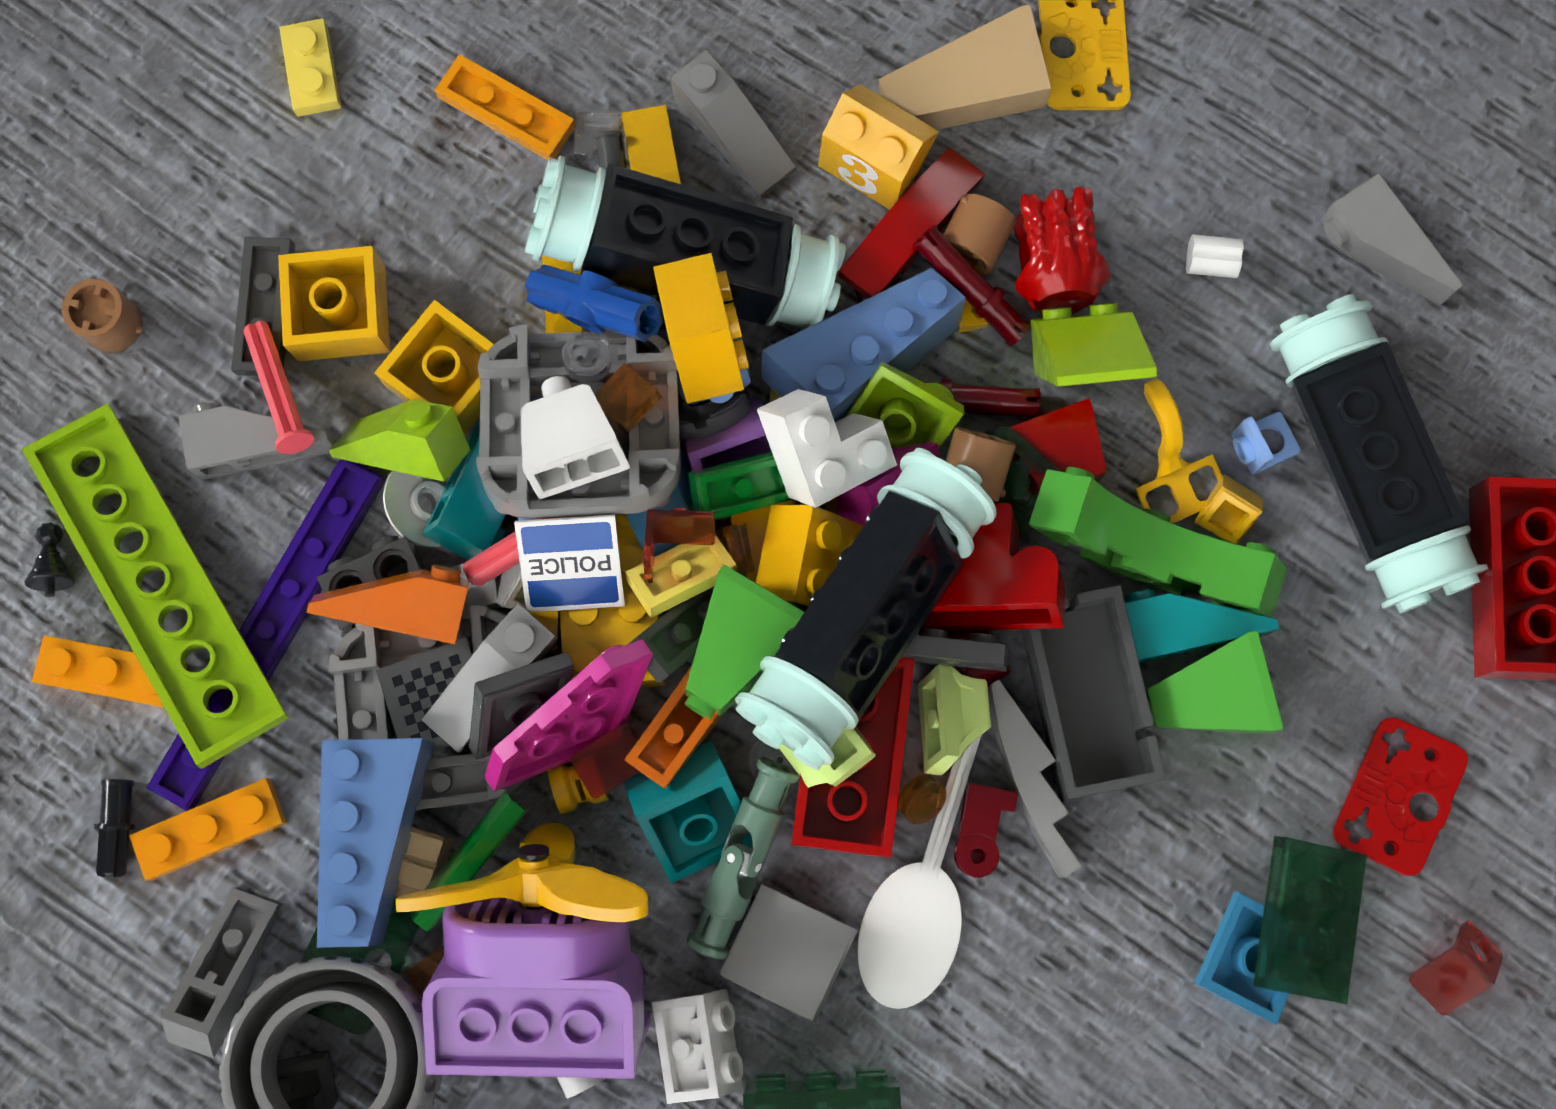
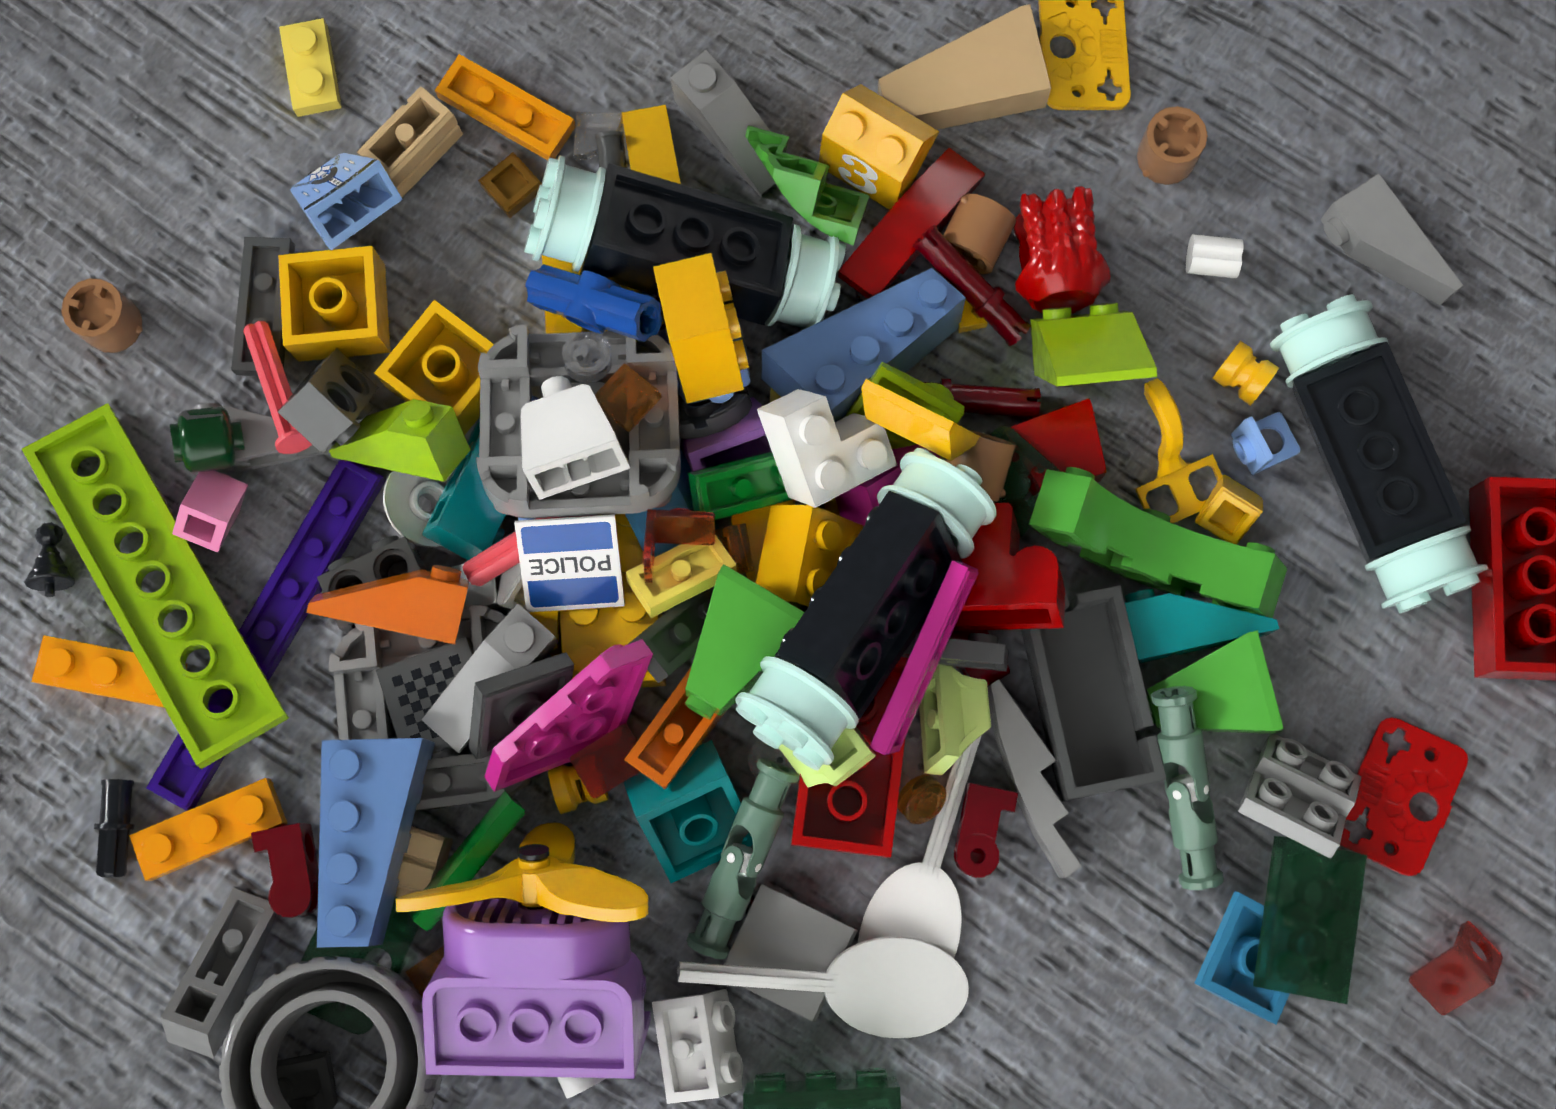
(206, 439): none -> dark green head
(209, 509): none -> bright pink brick
(292, 868): none -> dark red leg
(330, 402): none -> dark grey brick
(341, 199): none -> light blue torso
(413, 139): none -> tan brick
(510, 184): none -> pearl gold tile
(804, 185): none -> bright green slope
(875, 986): none -> white piece
(915, 422): none -> yellow slope
(924, 658): none -> dark pink tile
(1171, 145): none -> medium nougat piece
(1188, 794): none -> sand green piece
(1246, 373): none -> yellow wheel
(1300, 794): none -> light grey slope

